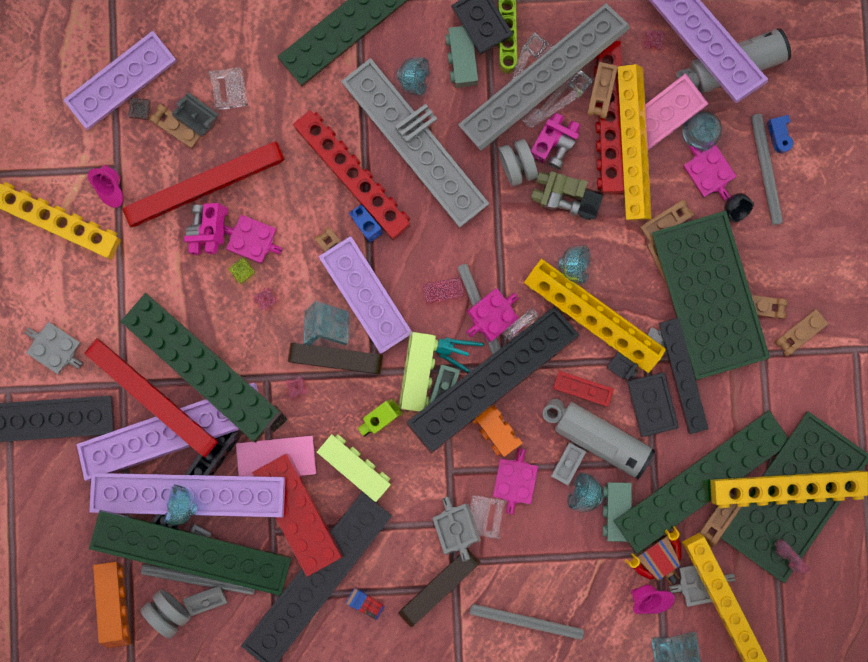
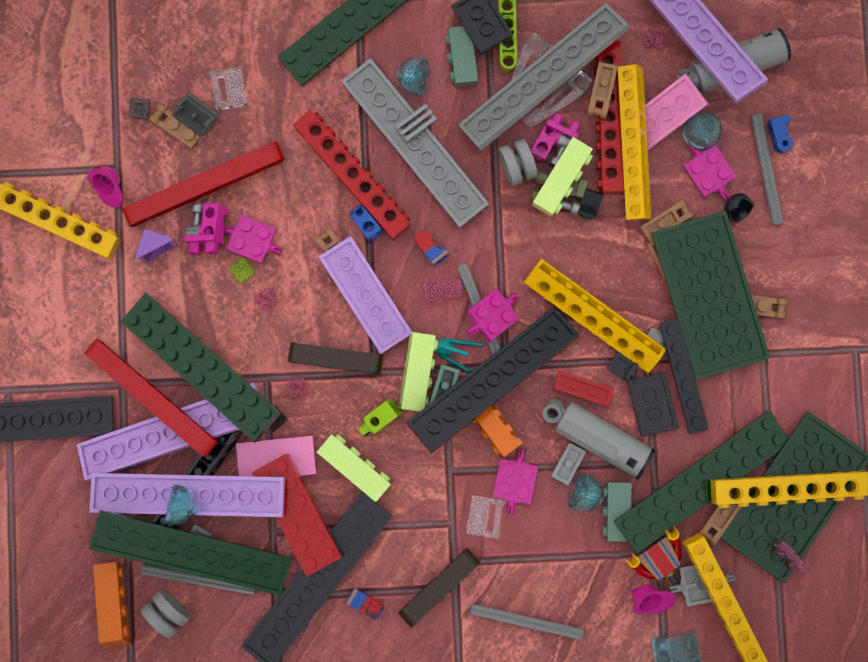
(53, 348): light grey plate -> none
(120, 80): lavender plate -> none
(154, 245): none -> medium lavender slope
(205, 600): light grey plate -> none
(326, 322): clear light blue bracket -> none
(431, 251): none -> leg
(456, 529): light grey plate -> none
(525, 320): clear plate -> none
(562, 176): none -> yellowish green brick
(575, 263): clear light blue cylinder -> none
(801, 332): medium nougat plate -> none

